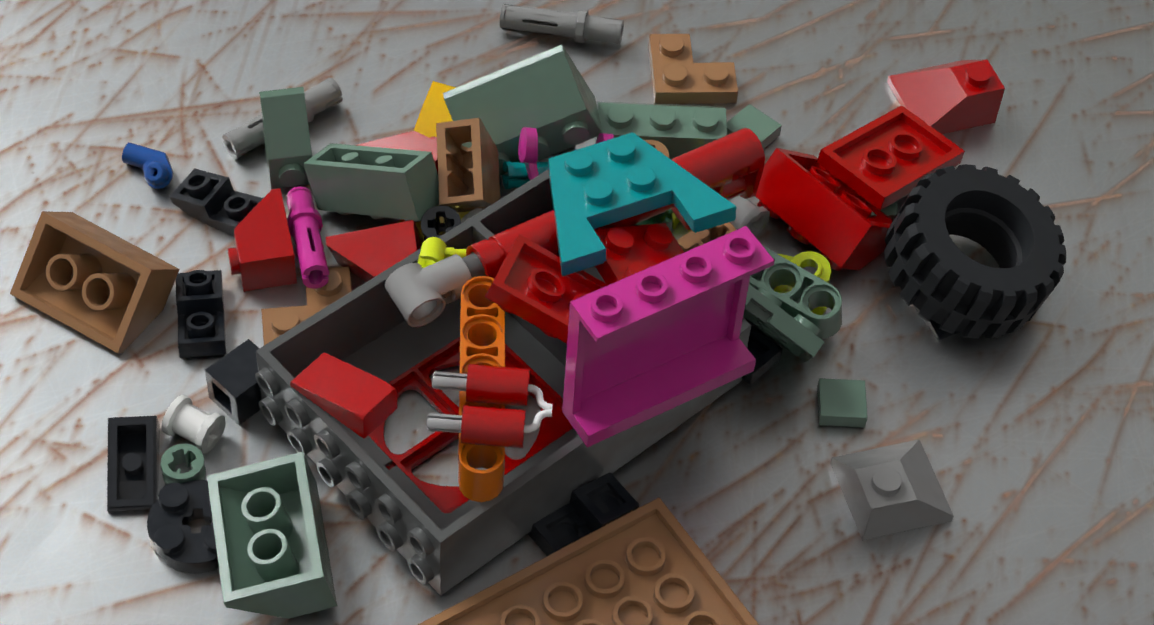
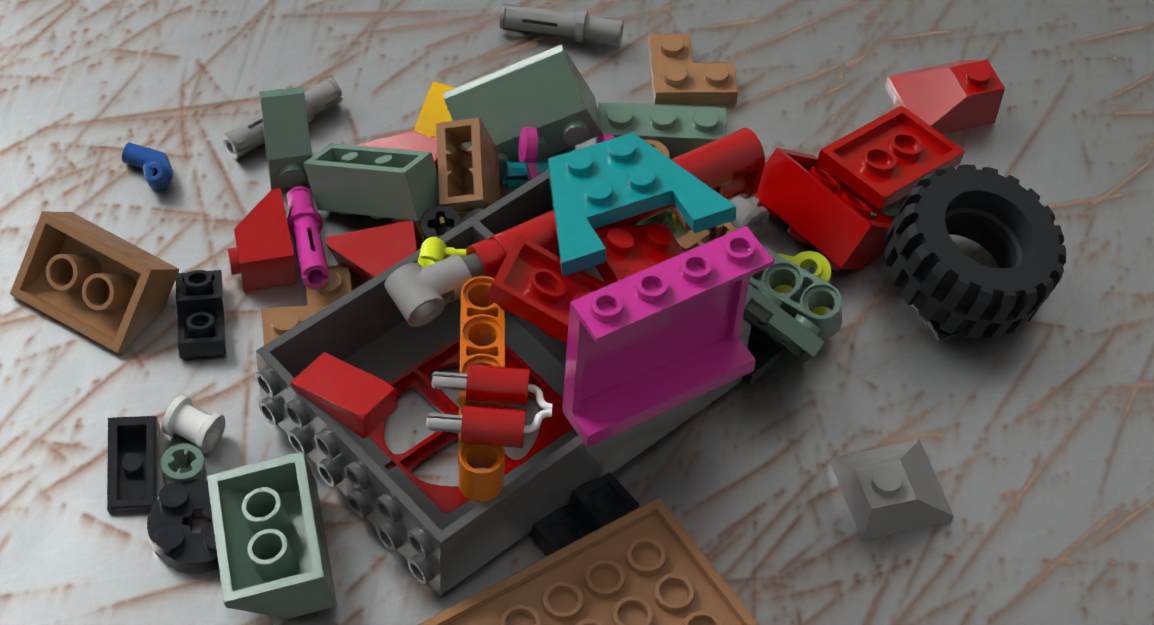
(213, 200): black slope -> none
(233, 382): black brick -> none
(761, 124): sand green tile -> none
(842, 402): sand green tile -> none

